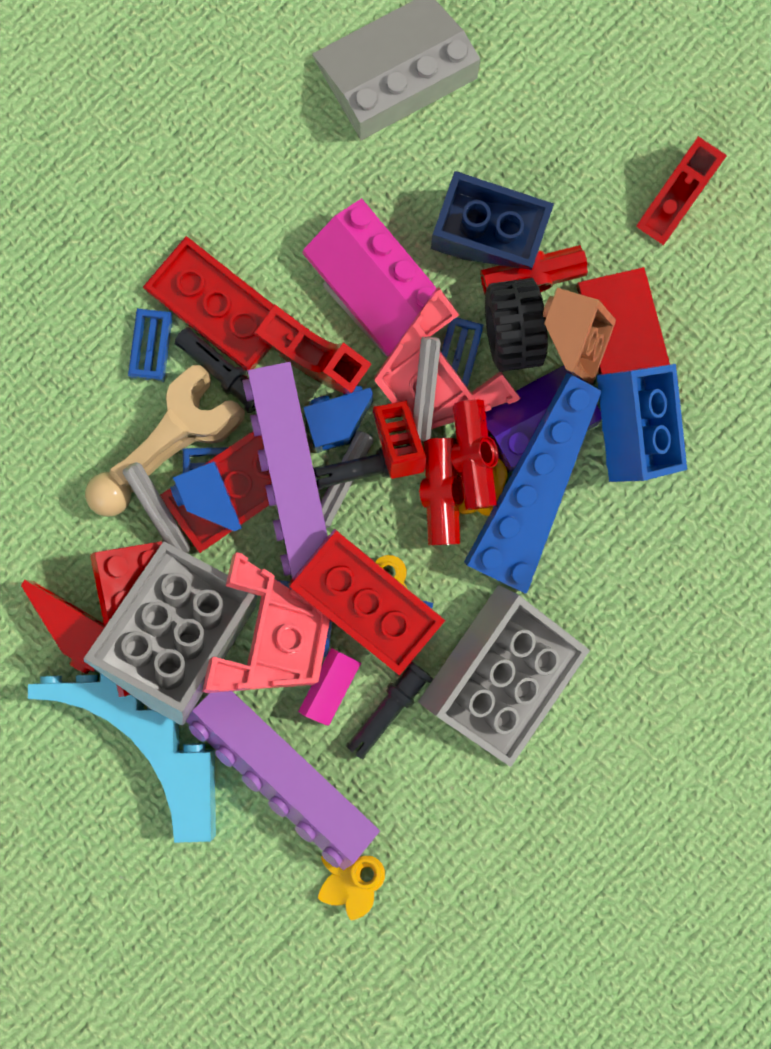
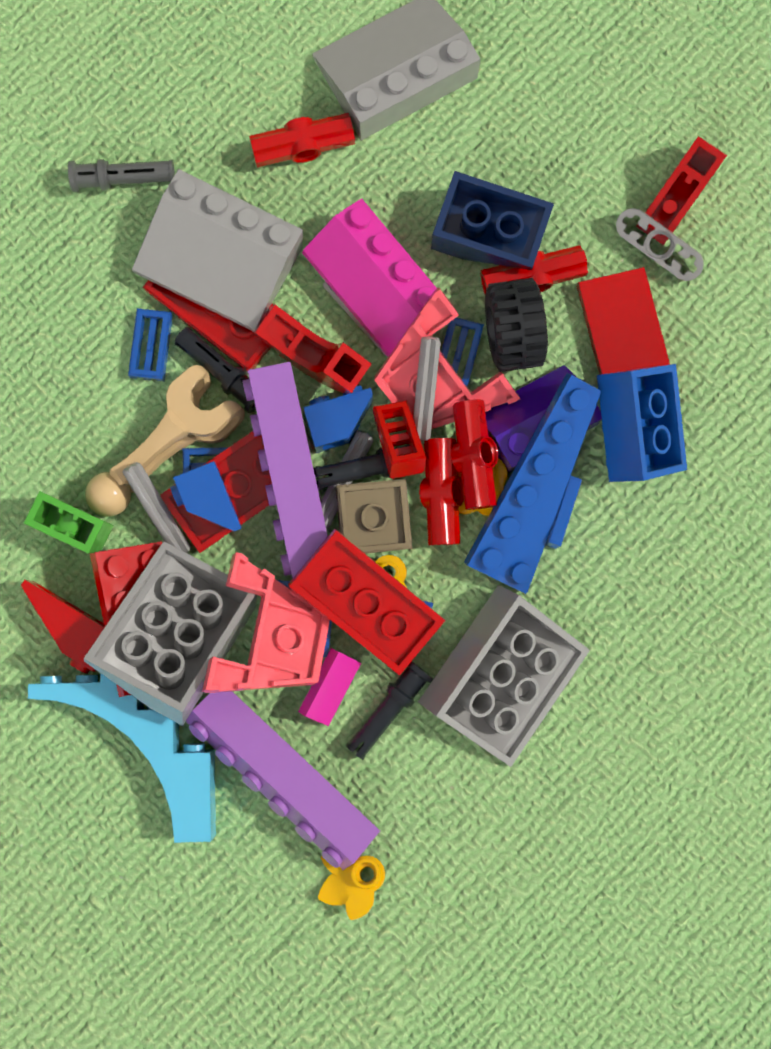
(68, 524): none -> bright green brick
(105, 174): none -> dark grey pin
(218, 250): none -> light grey slope
(302, 139): none -> red piece
(375, 515): none -> dark tan tile
(564, 513): none -> blue tile
(579, 331): nougat slope -> none
(644, 222): none -> light grey beam

